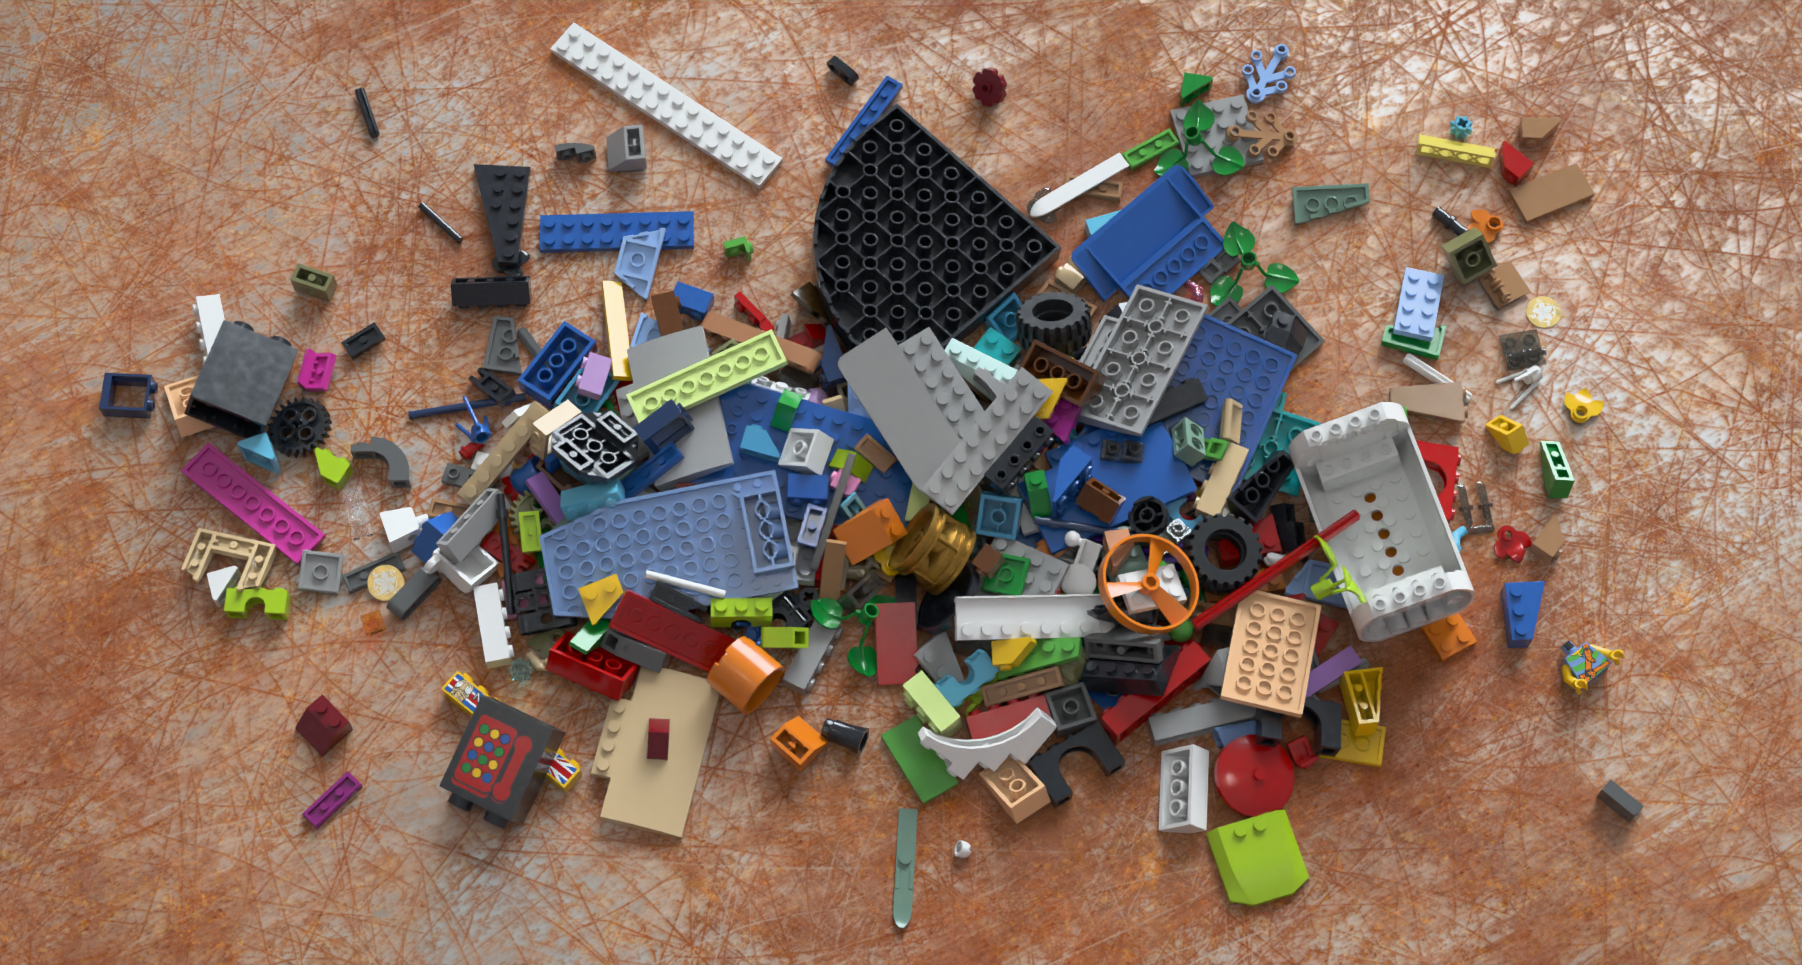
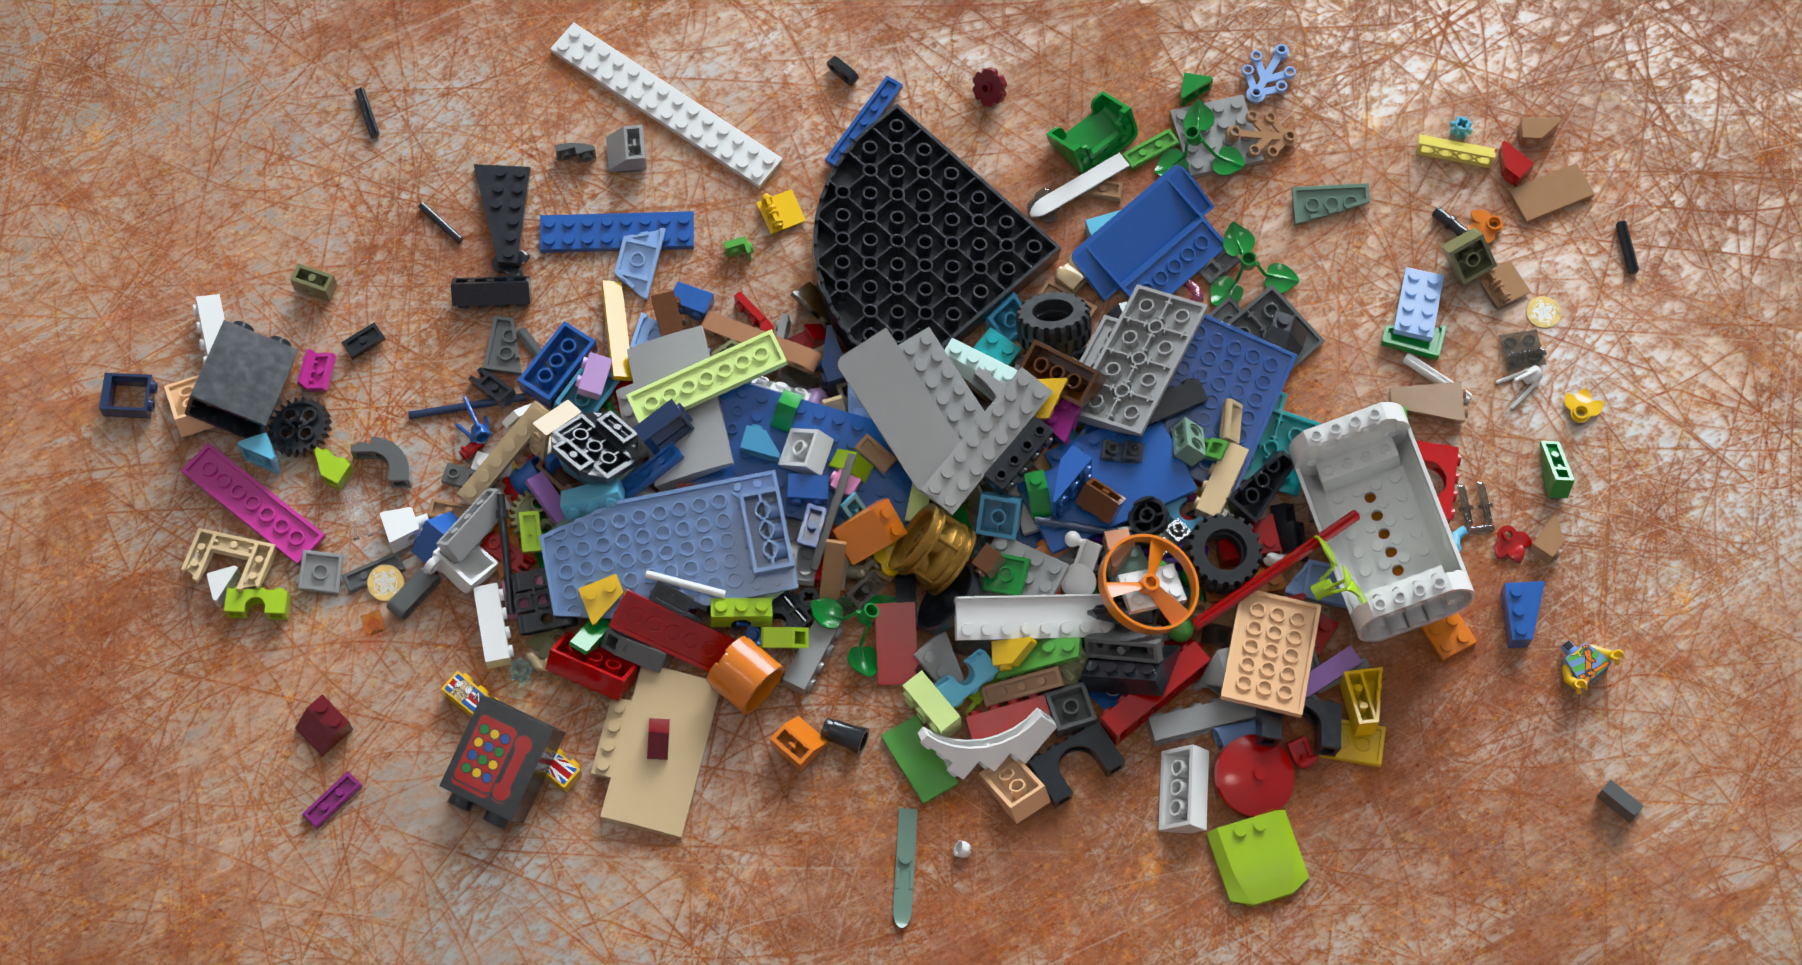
(780, 211): none -> yellow hinge
(1098, 135): none -> green windscreen
(1508, 434): yellow slope -> none
(1627, 247): none -> black axle

